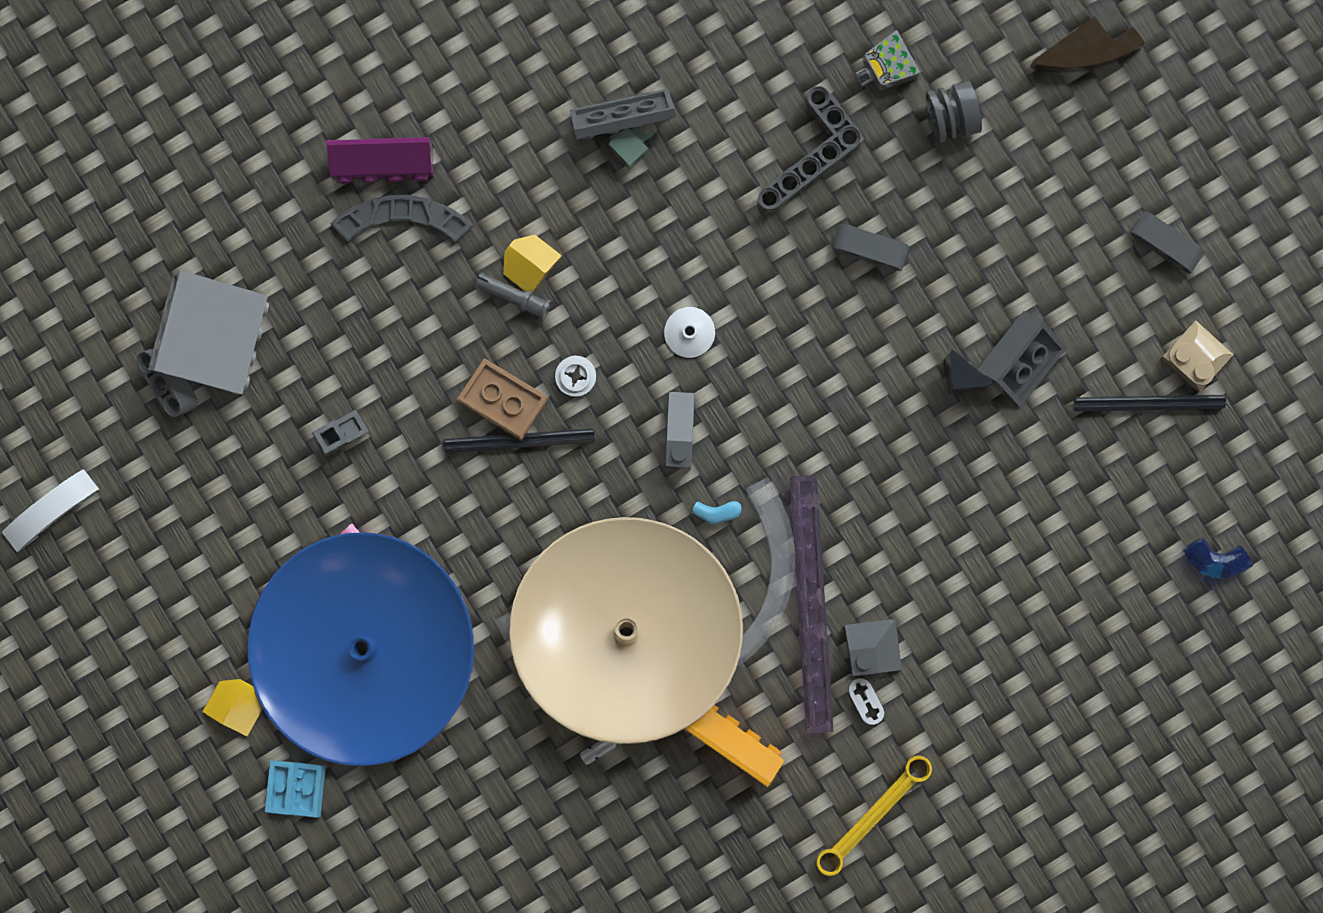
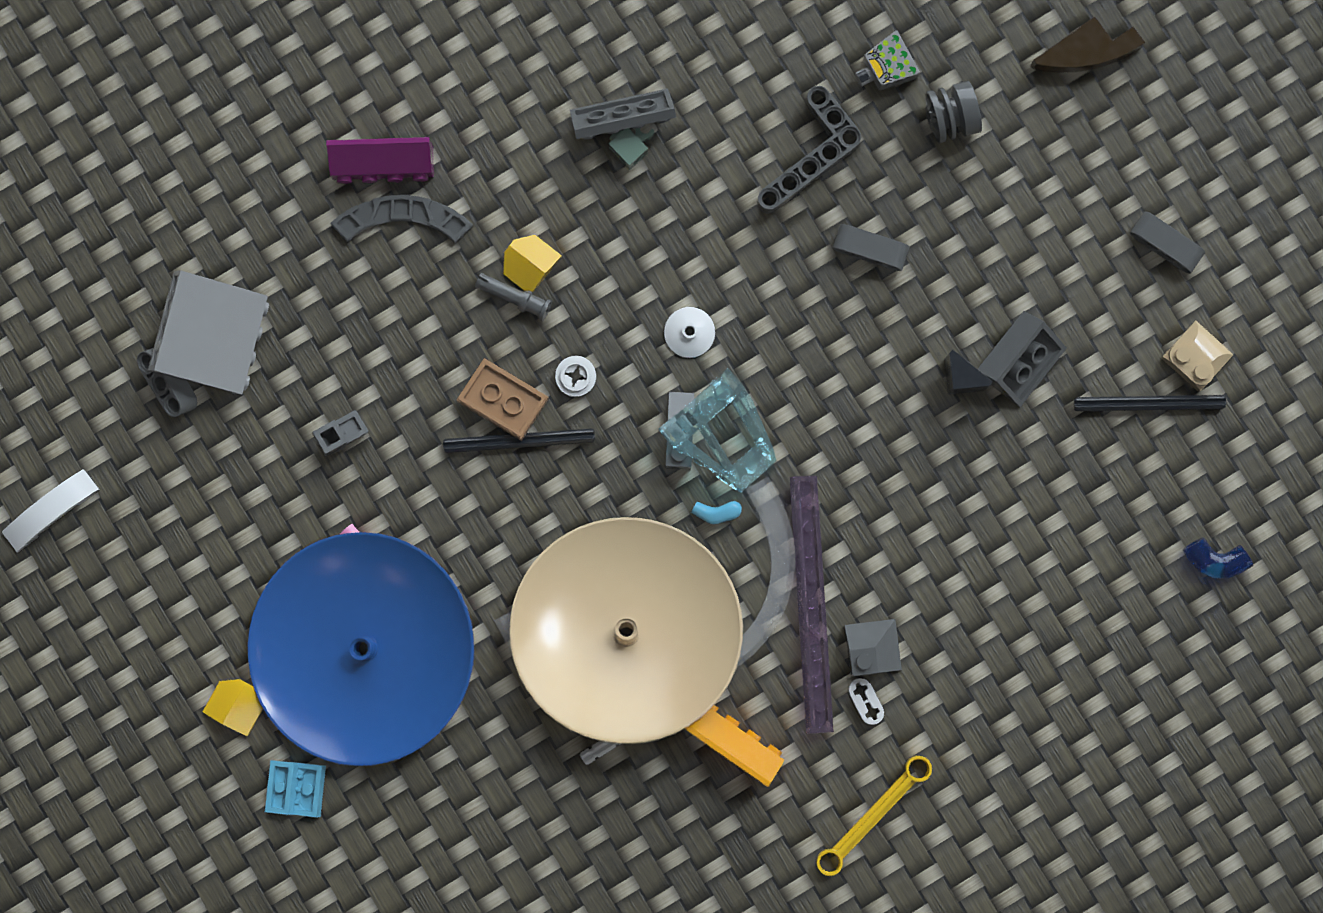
(702, 409): none -> clear light blue windscreen

